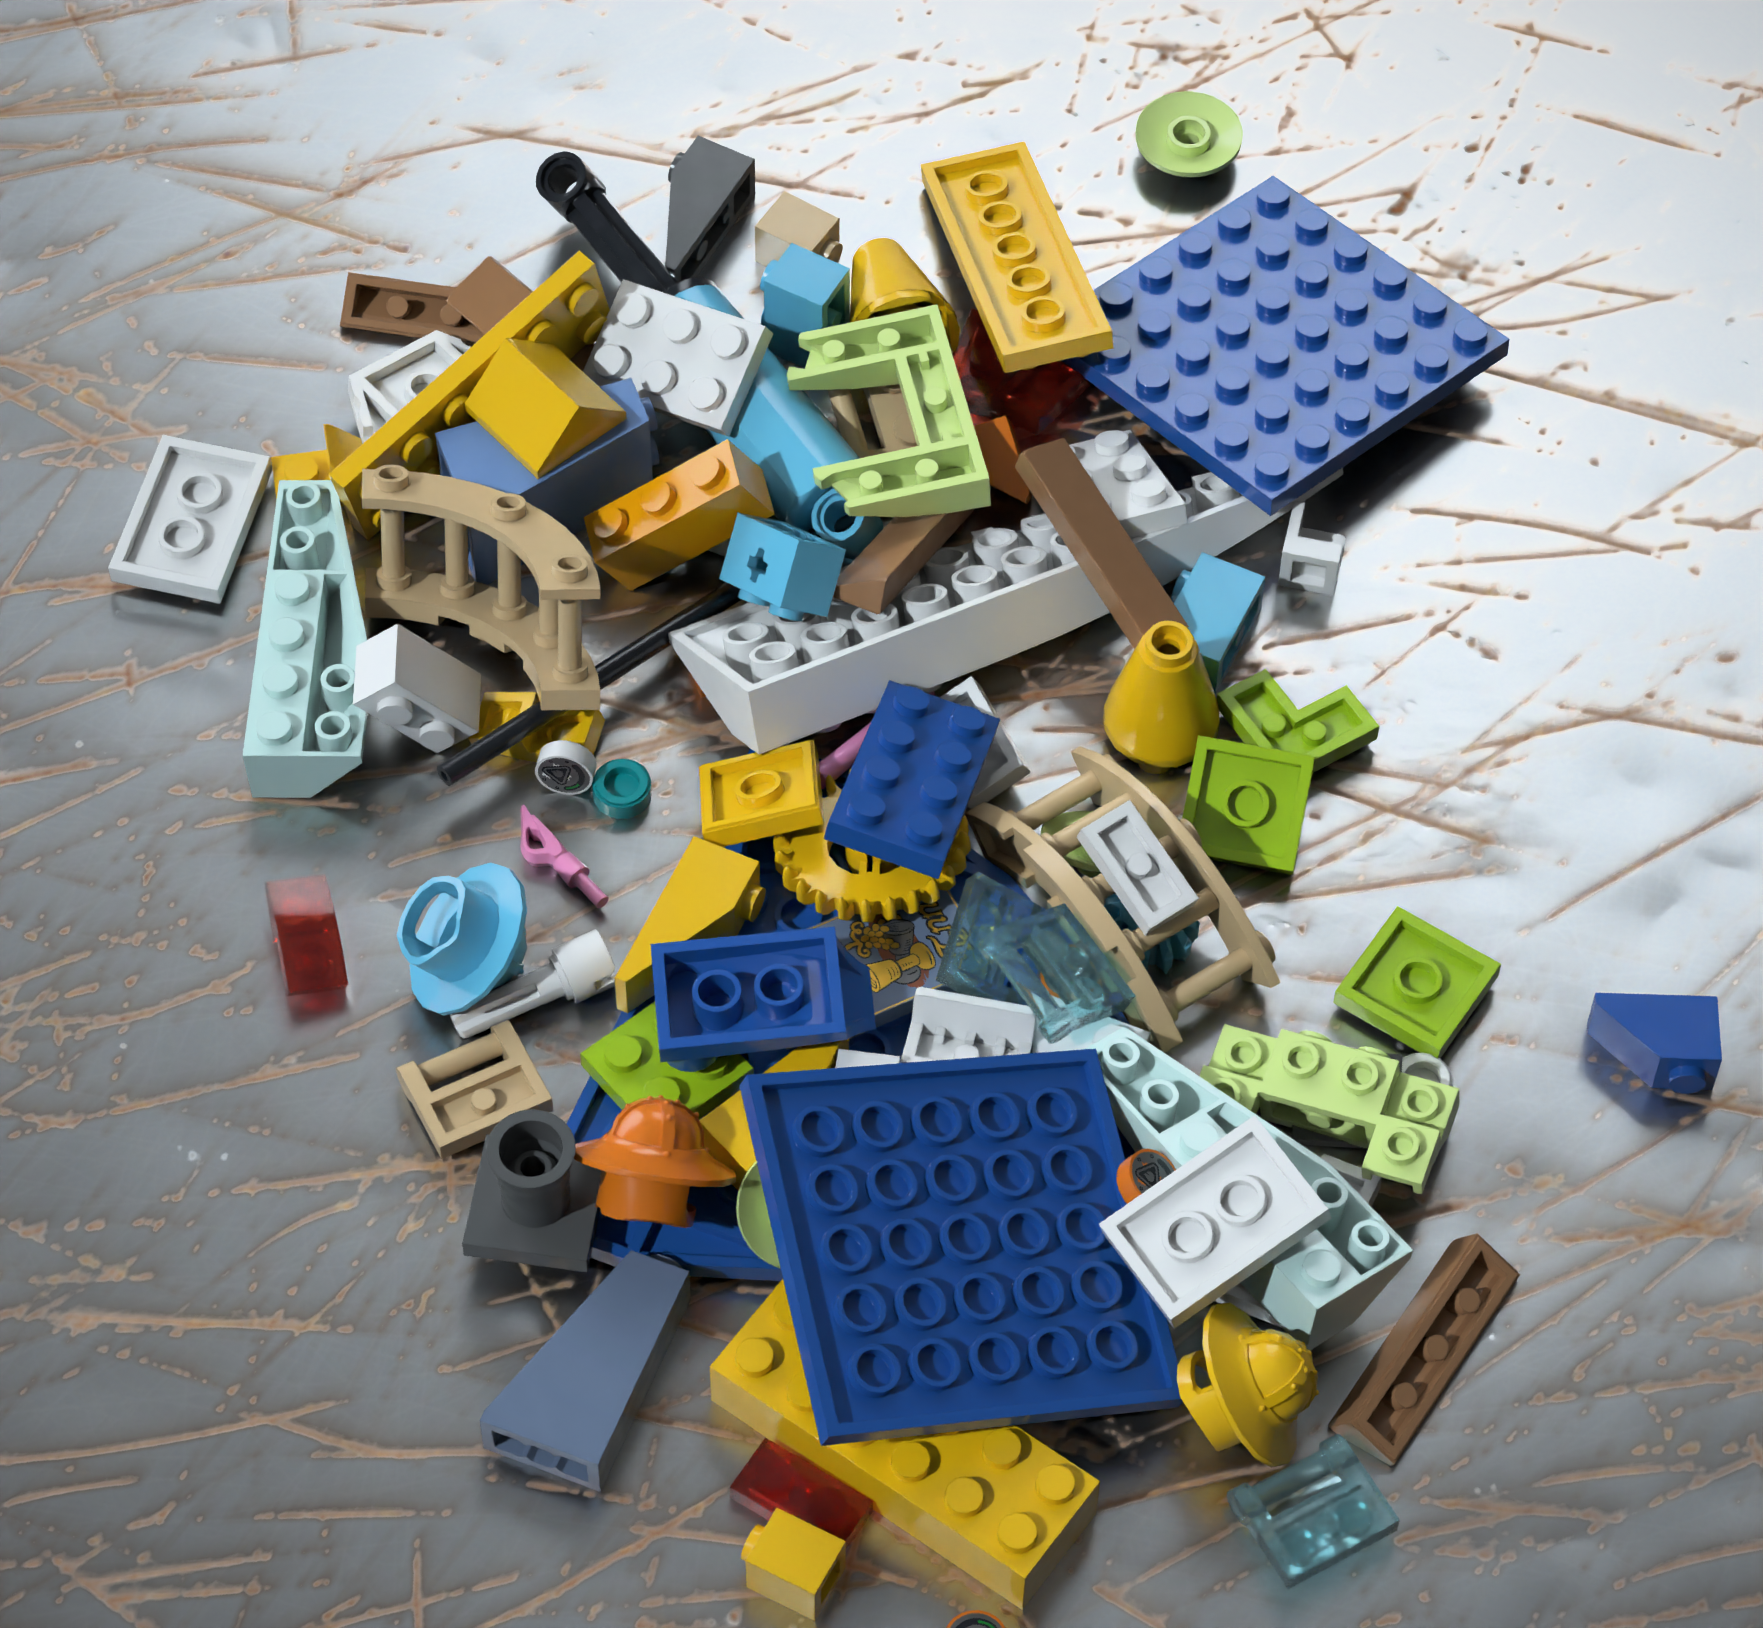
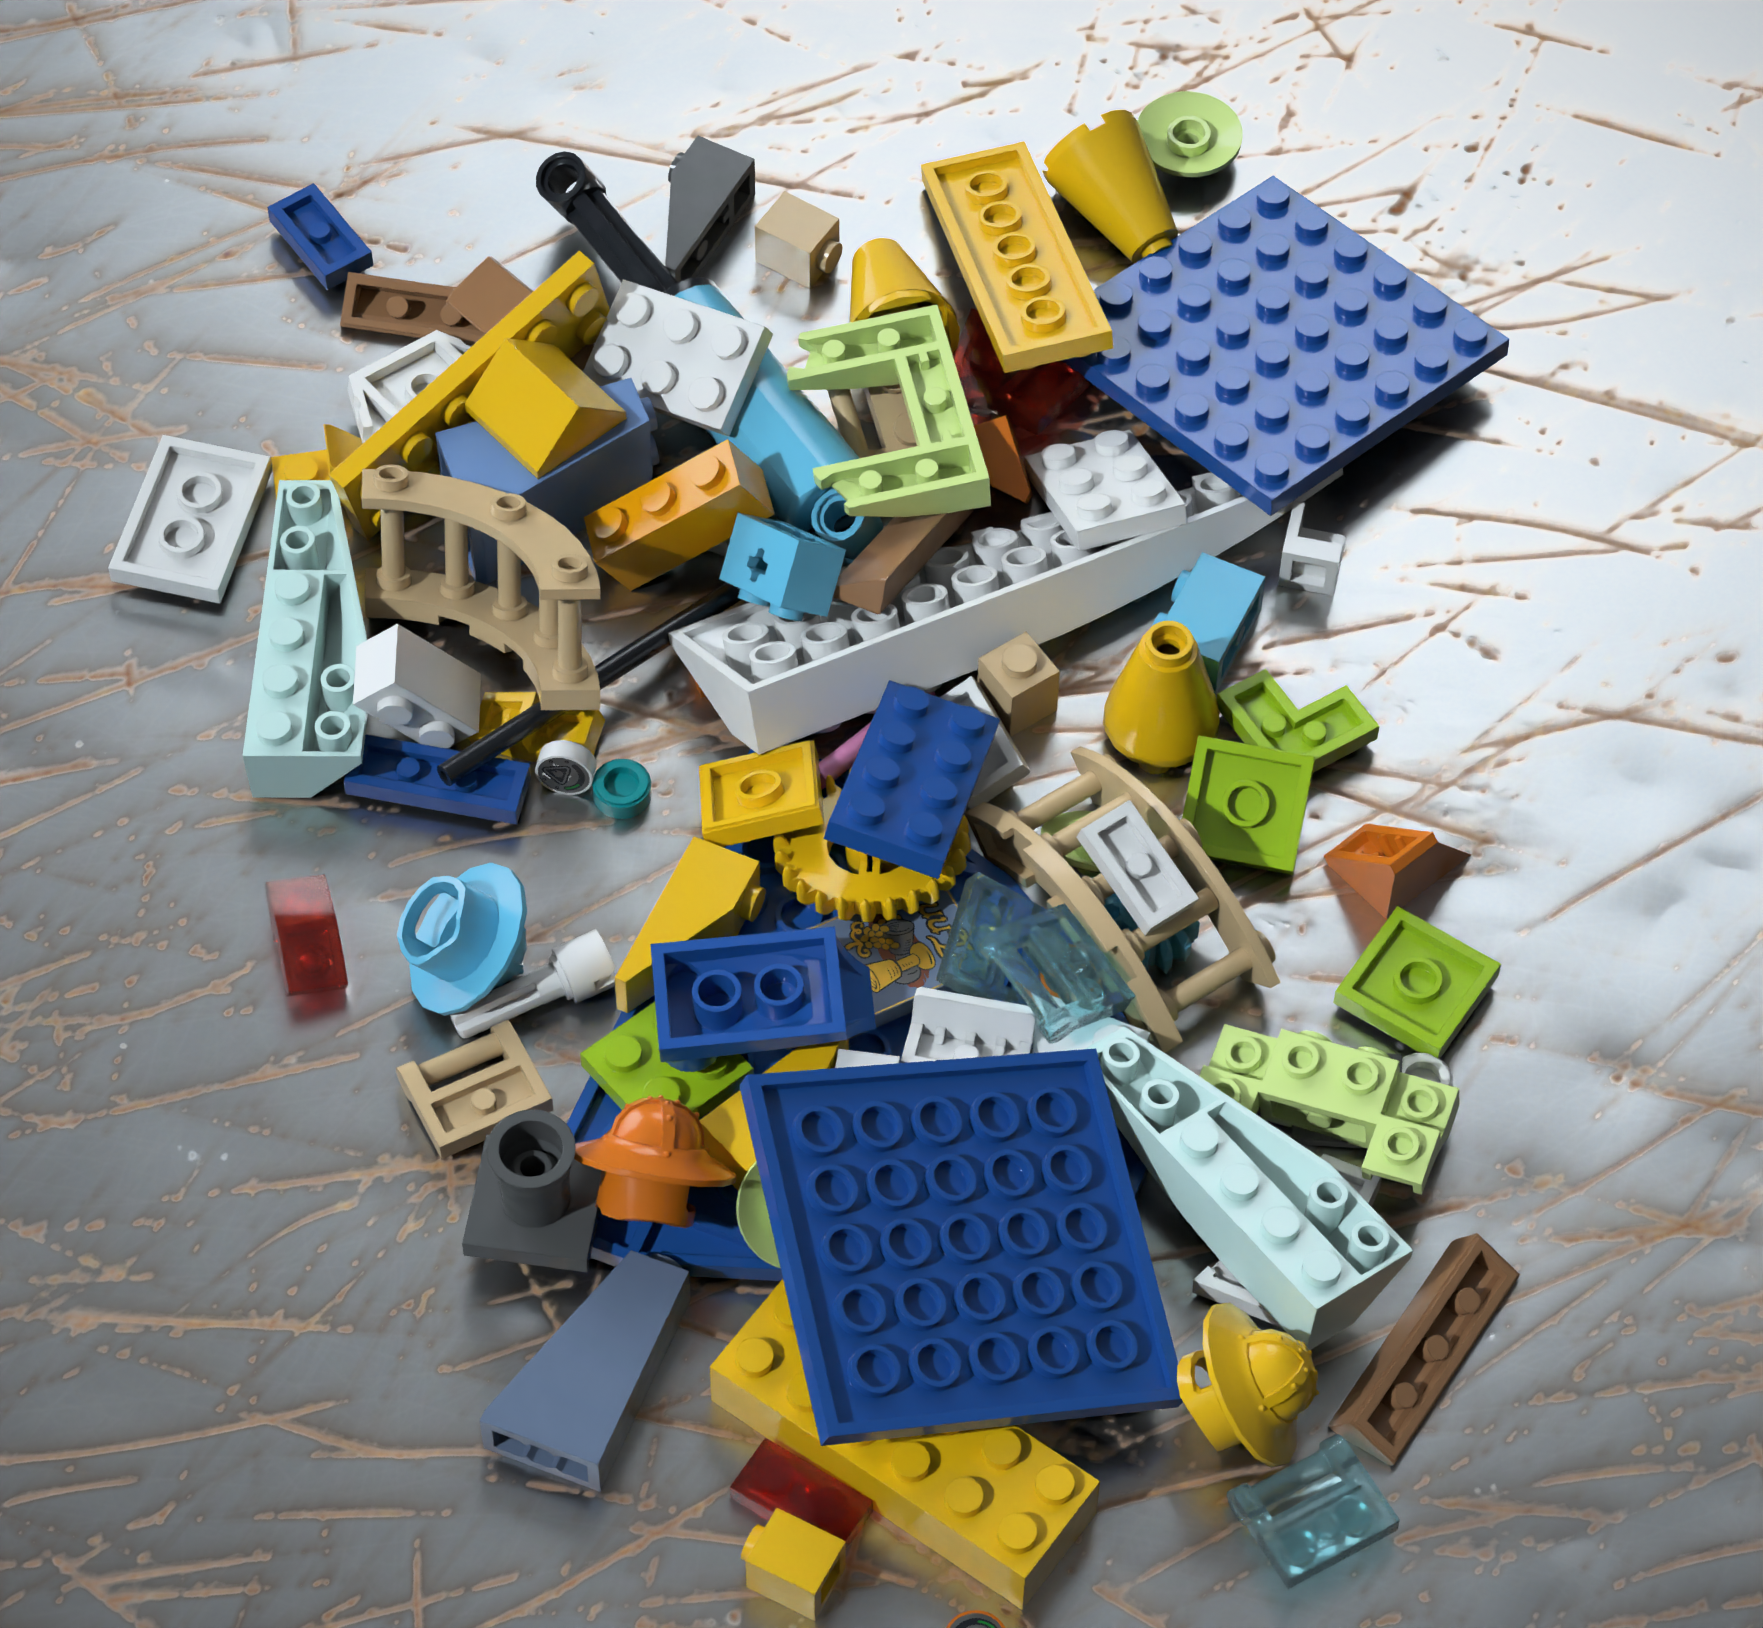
(320, 236): none -> blue plate
(409, 776): none -> blue plate
(556, 856): bright pink hand -> none
(802, 296): medium azure brick -> none
(1019, 682): none -> tan brick
(1096, 538): medium nougat slope -> none
(1114, 184): none -> yellow cone
(1142, 1172): tile -> none
(1215, 1221): white plate -> none
(1392, 864): none -> orange slope
(1661, 1037): blue slope -> none

